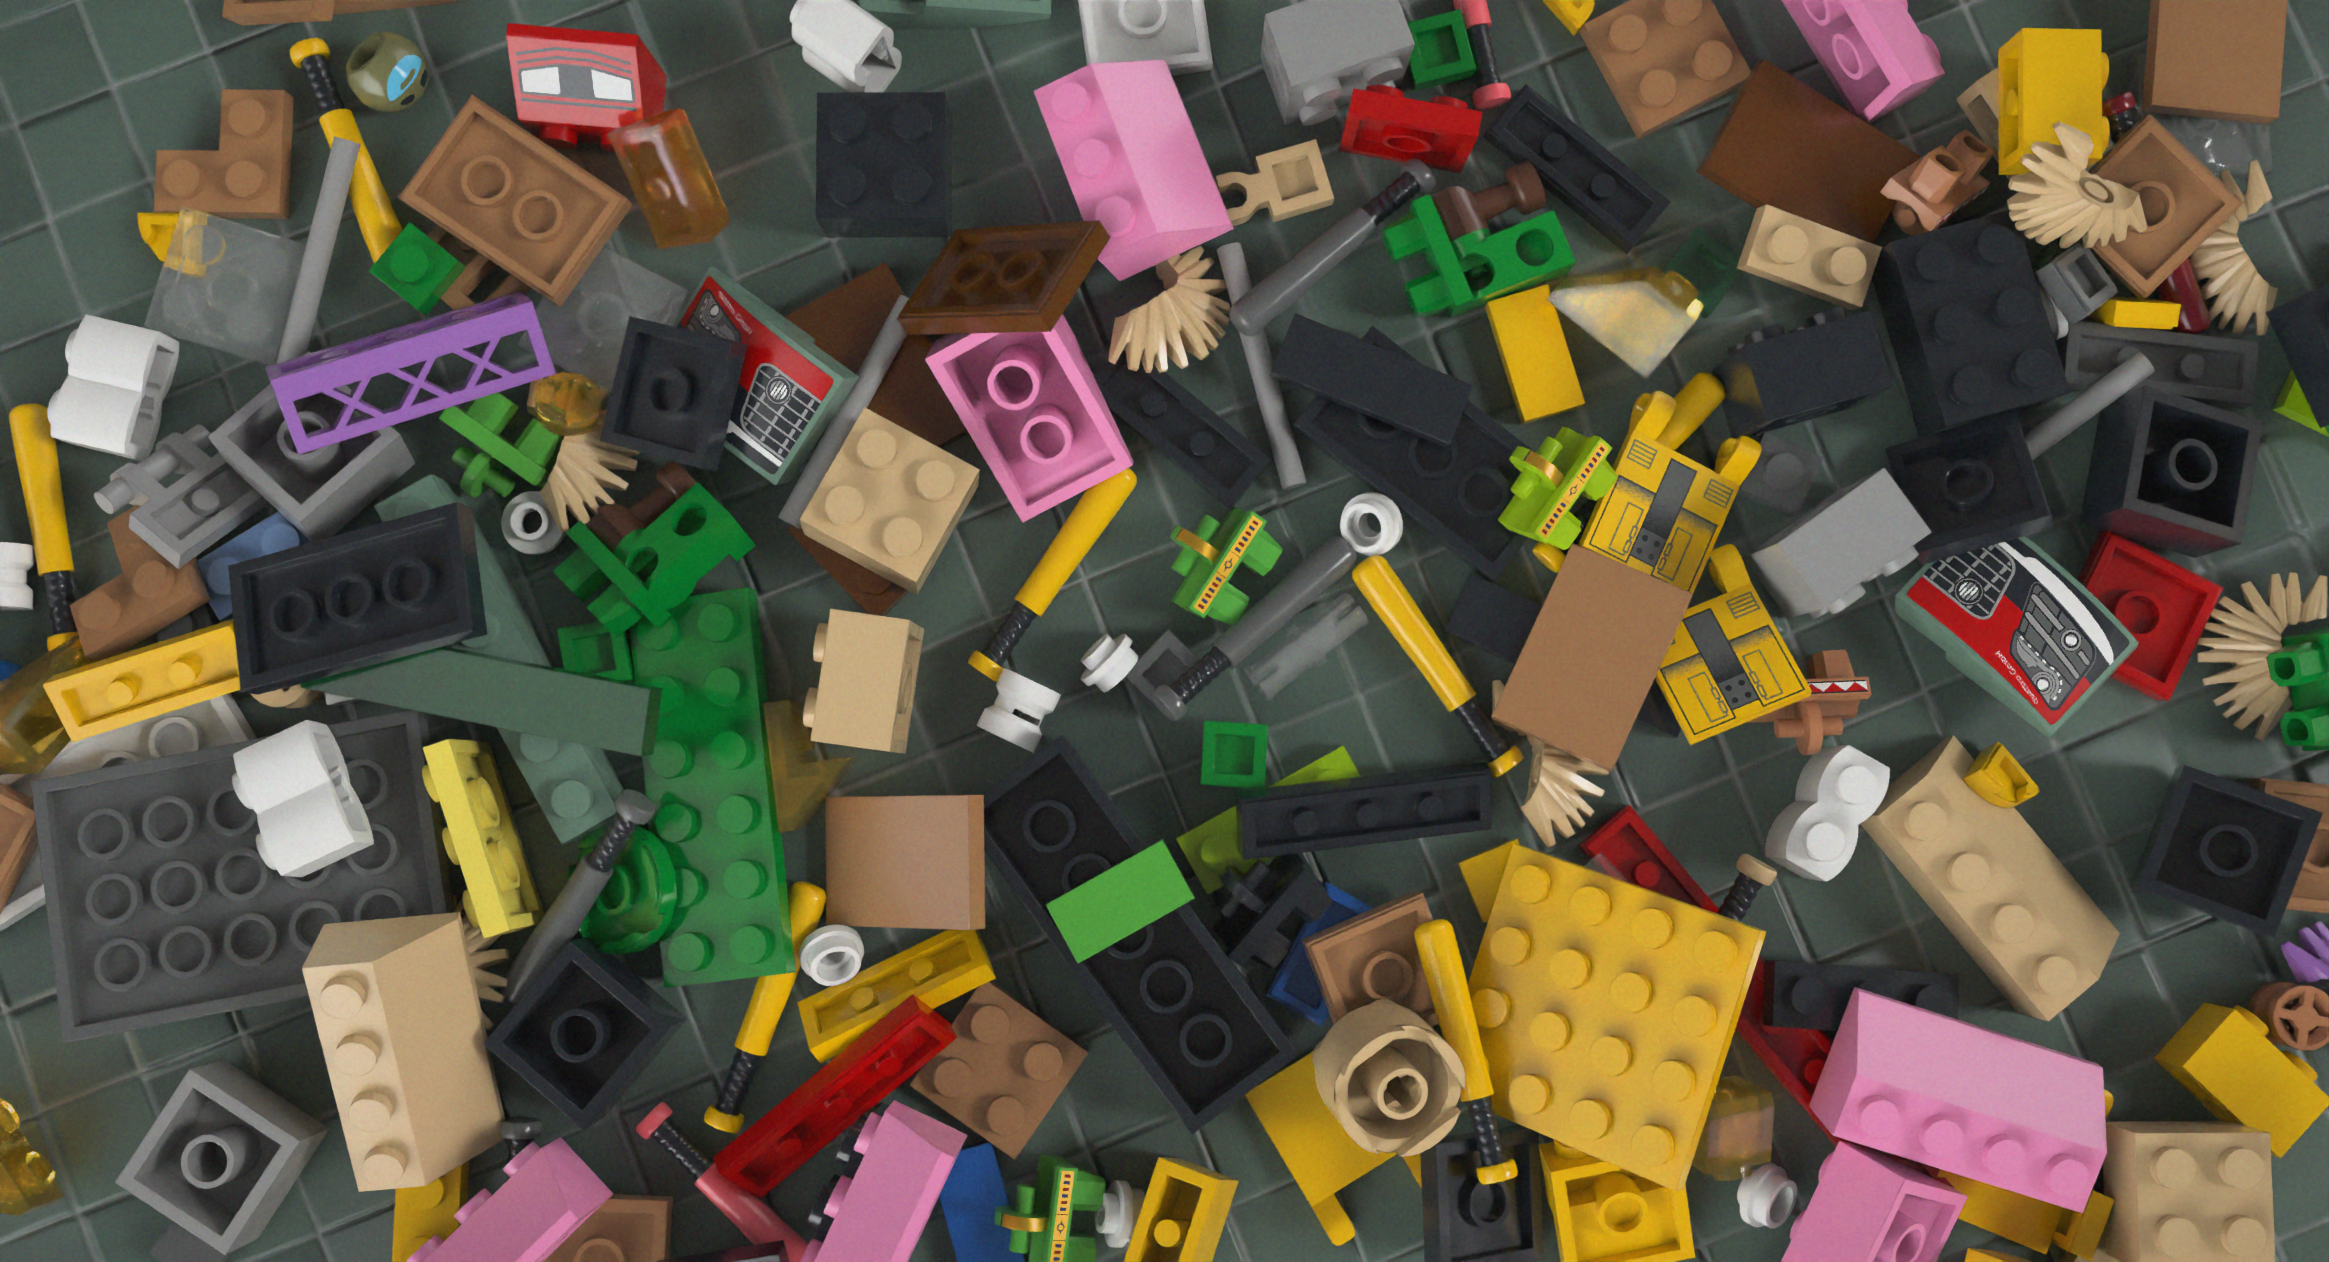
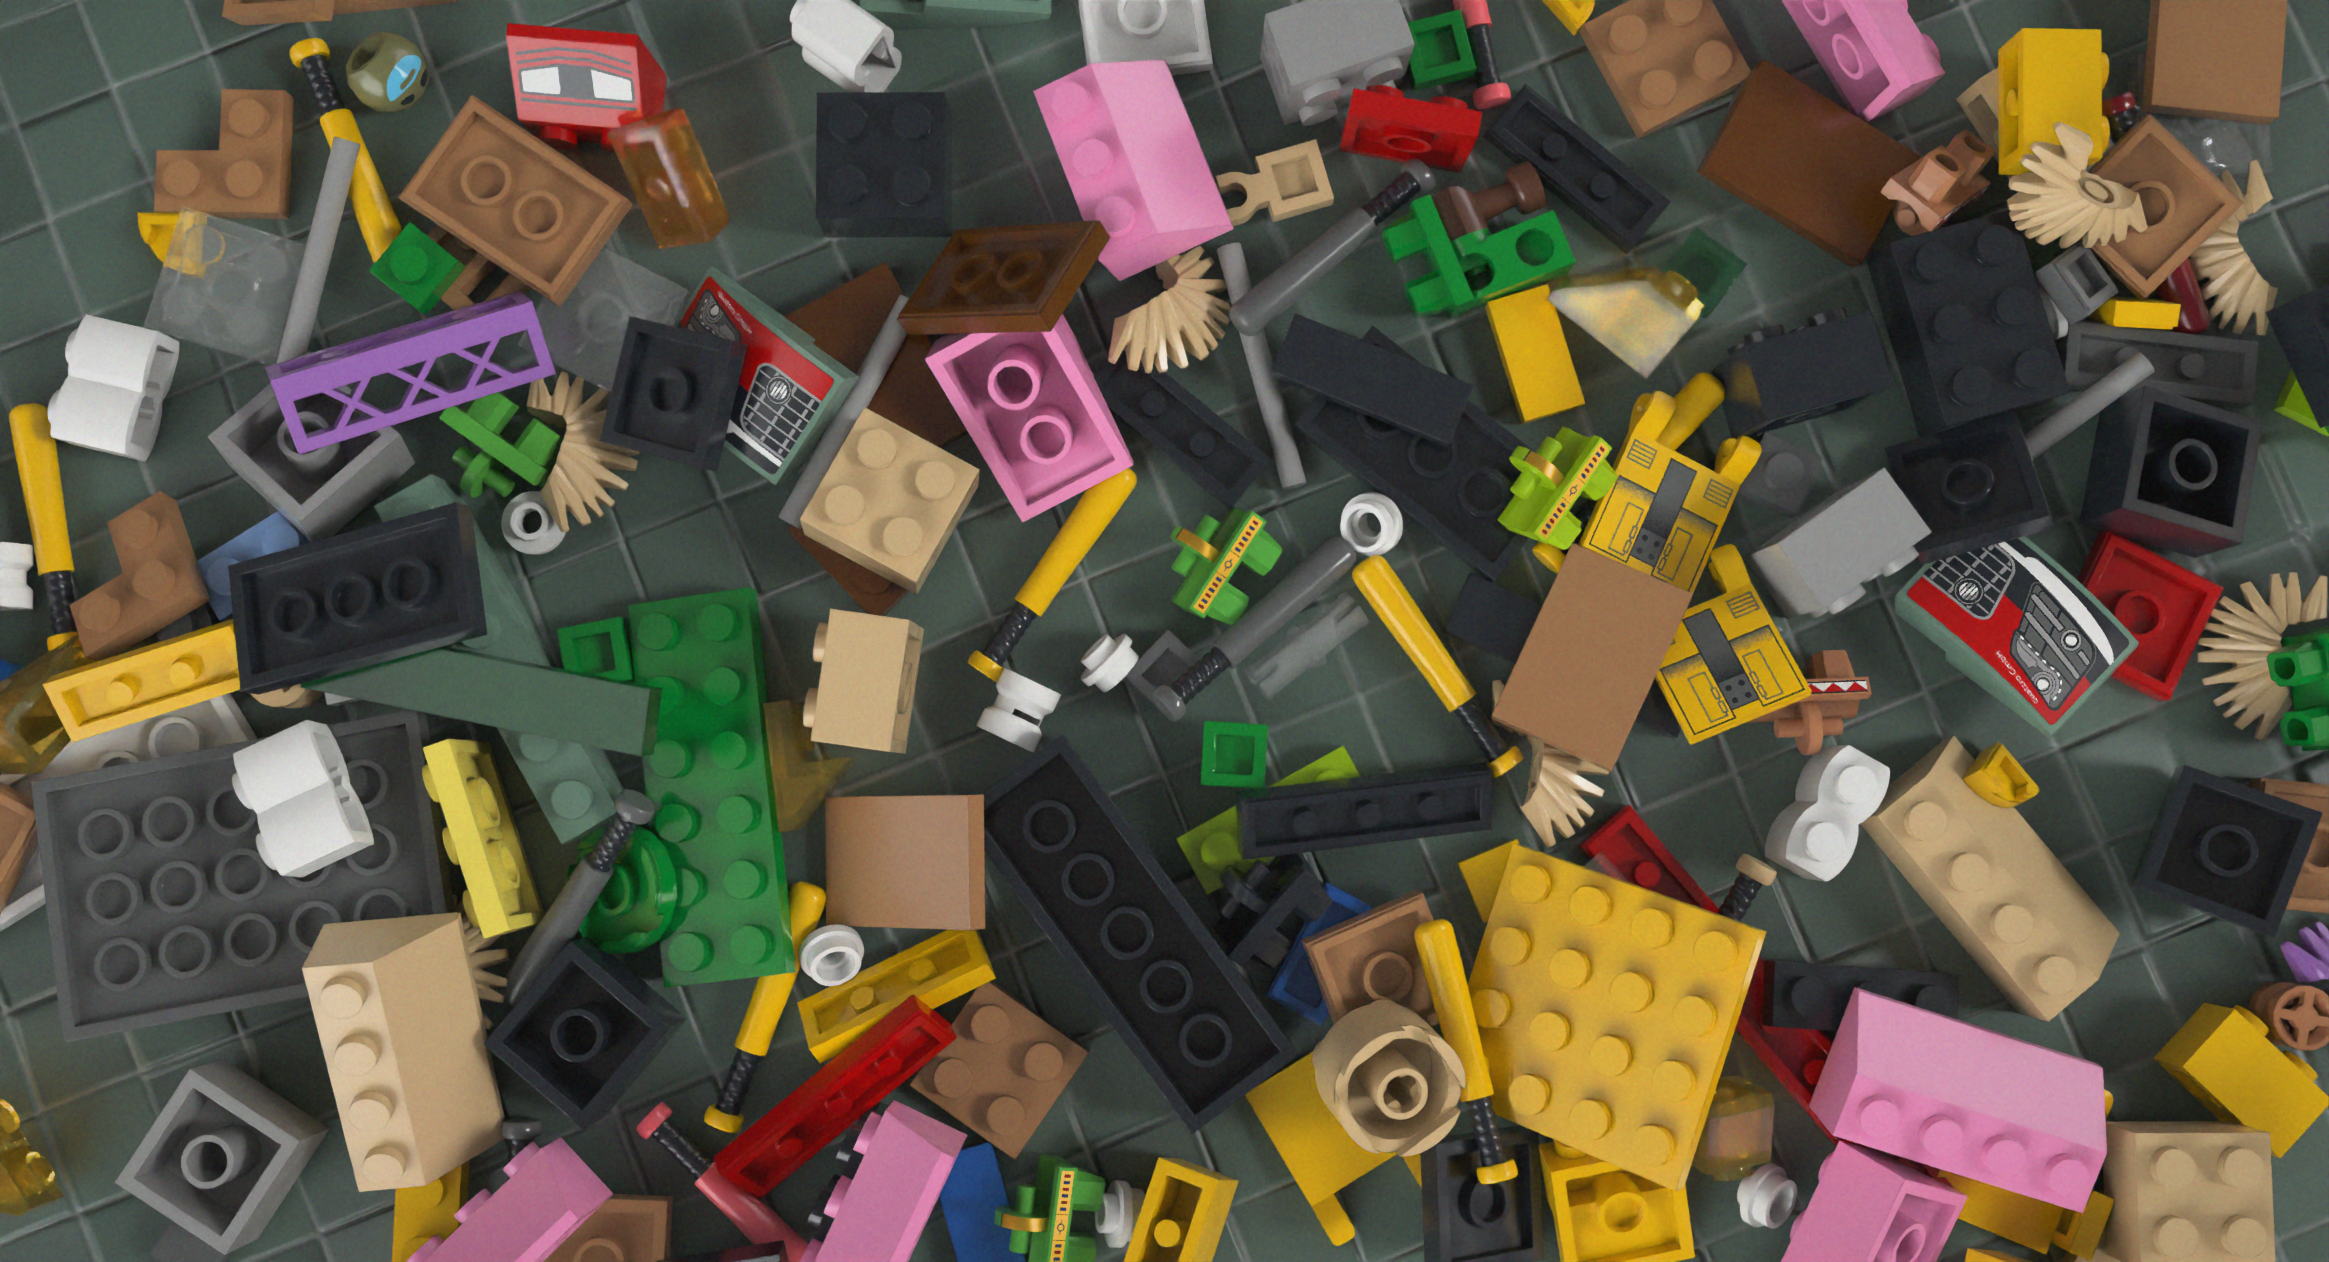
(191, 511): light grey plate -> none
(568, 404): clear yellow tile -> none
(651, 551): green hips -> none
(1120, 901): bright green tile -> none
(1809, 257): tan plate -> none

